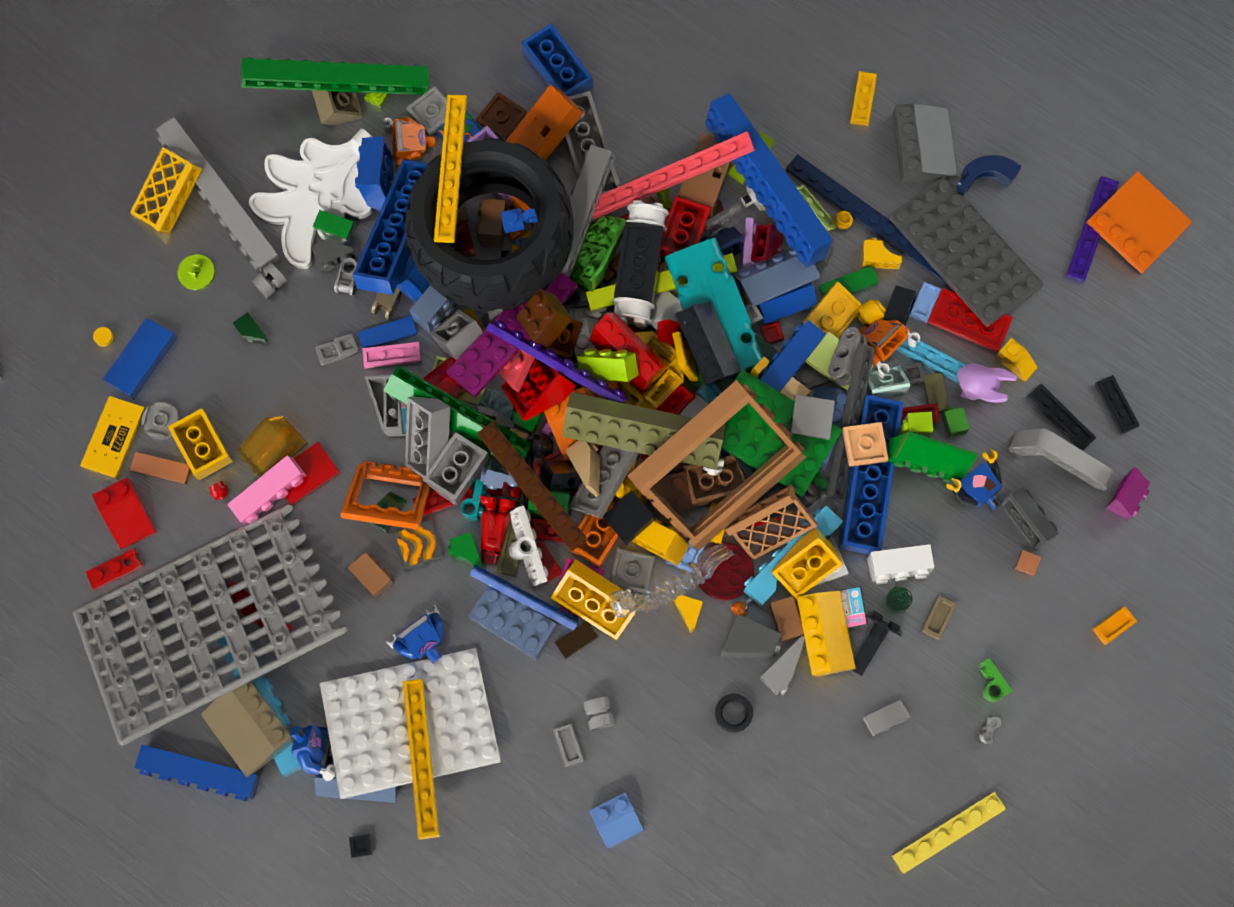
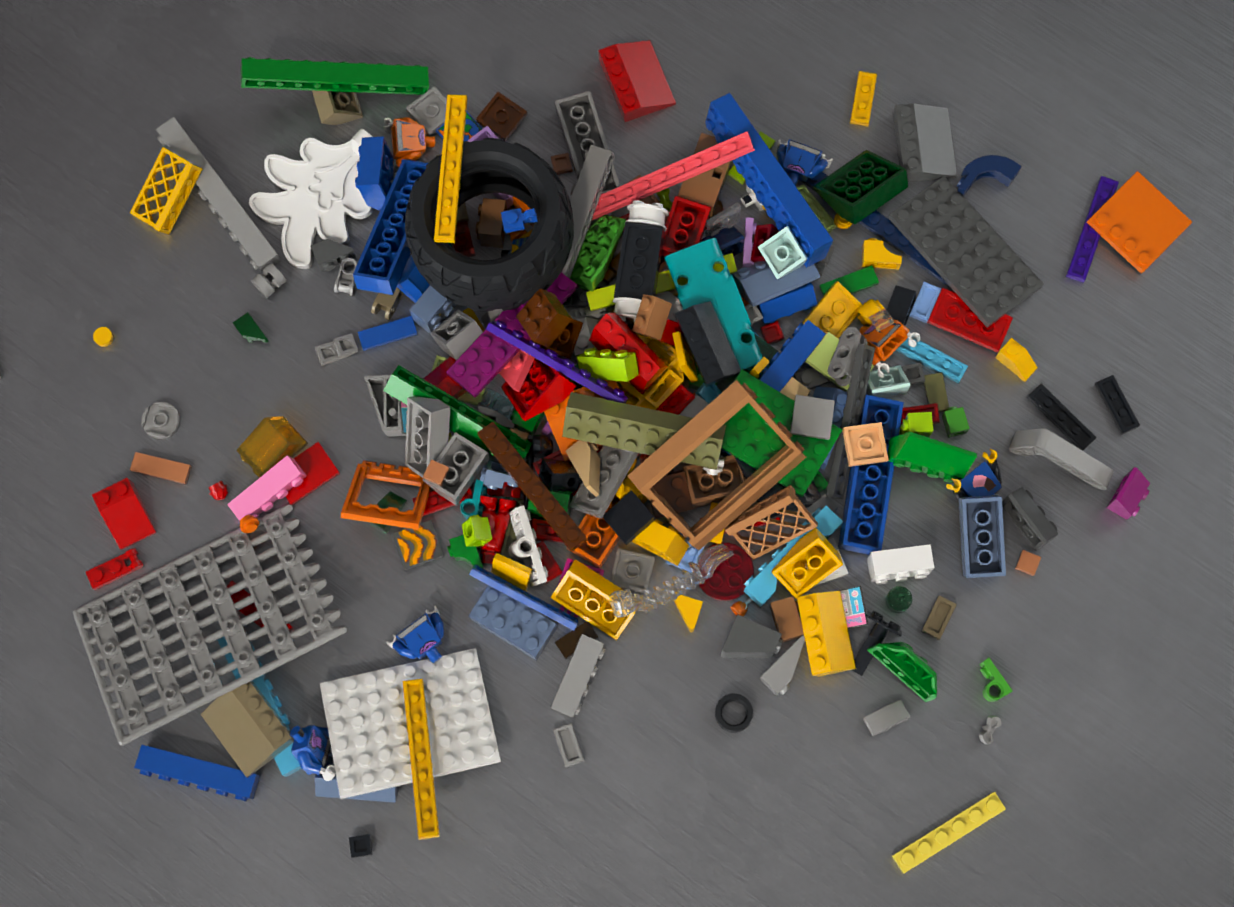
(112, 437): yellow tile -> none
(140, 358): blue slope -> none
(196, 272): lime piece -> none
(200, 444): yellow brick -> none
(249, 524): none -> orange plate
(333, 225): green tile -> none
(370, 574): medium nougat brick -> none
(376, 99): lime plate -> none
(391, 355): bright pink plate -> none
(436, 472): none -> nougat tile
(476, 531): none -> lime brick
(511, 571): none -> yellow tile
(546, 122): orange brick -> none
(556, 62): blue brick -> none
(561, 163): none -> nougat tile
(577, 676): none -> light grey brick
(599, 713): light grey wheel -> none
(616, 820): medium blue slope -> none
(636, 79): none -> red slope
(651, 317): none -> medium nougat piece
(783, 253): none -> light aqua slope
(801, 160): none -> blue torso
(862, 186): none -> dark green slope
(881, 320): none -> clear tile
(908, 667): none -> green wedge
(982, 536): none -> sand blue brick
(983, 382): lavender piece -> none
(1115, 625): light orange tile -> none

